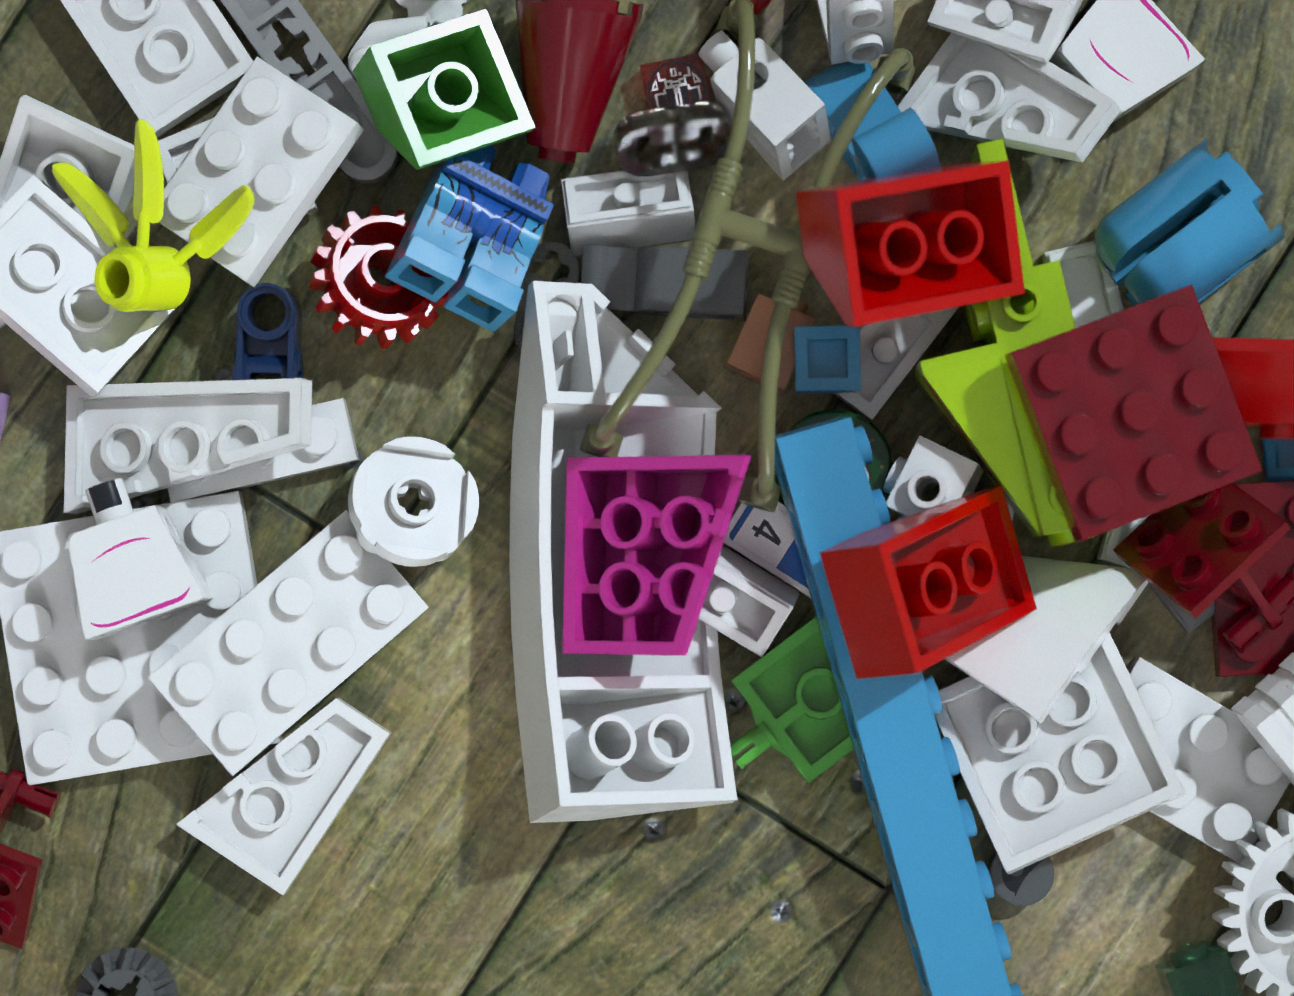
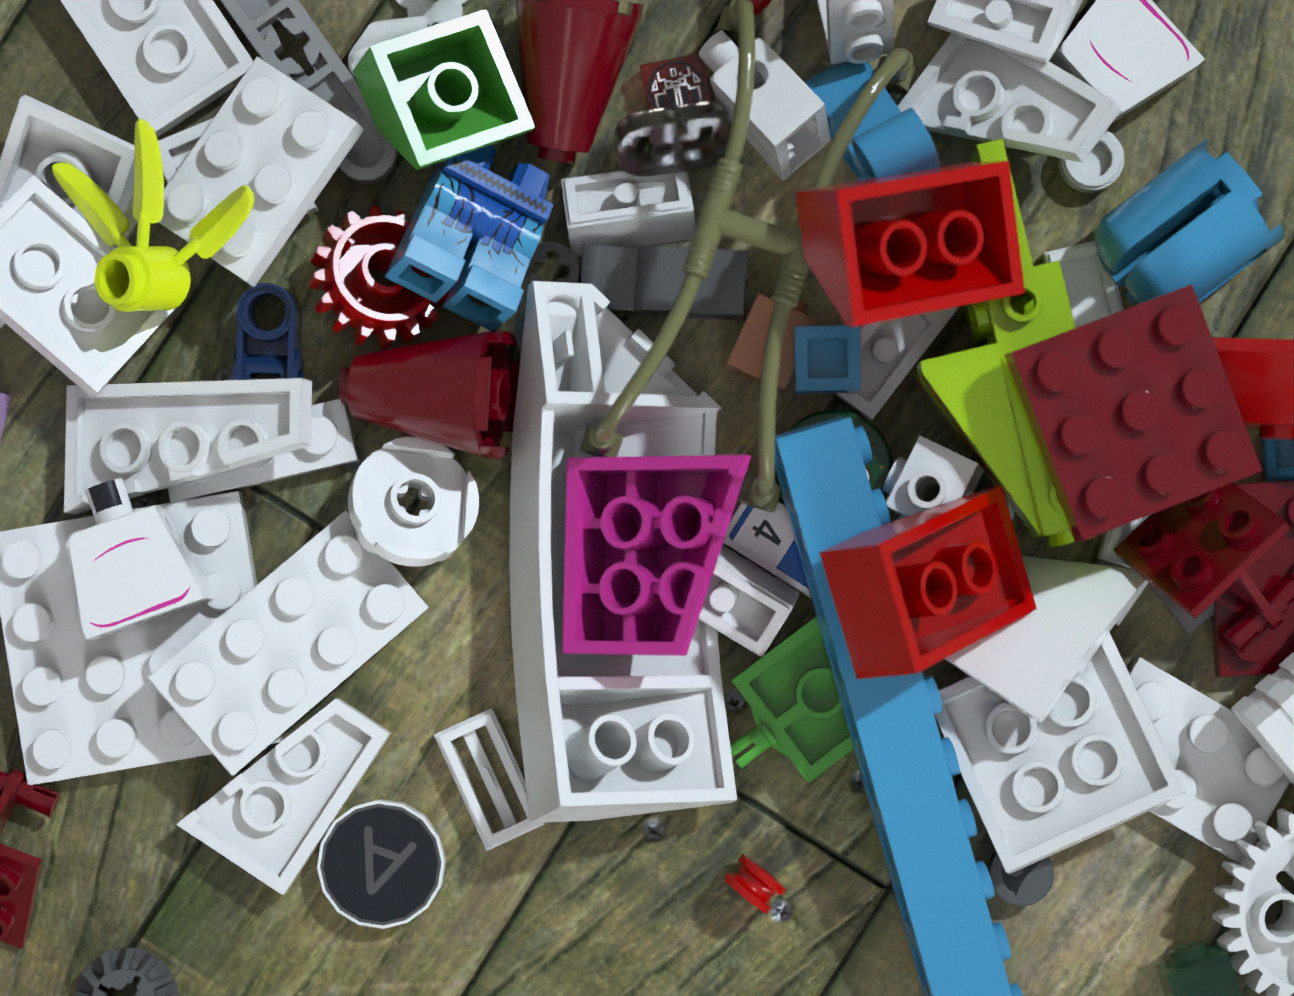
(381, 863): none -> black tile
(439, 391): none -> dark red cone
(468, 730): none -> white tile
(754, 884): none -> red bush
(1098, 169): none -> white tile

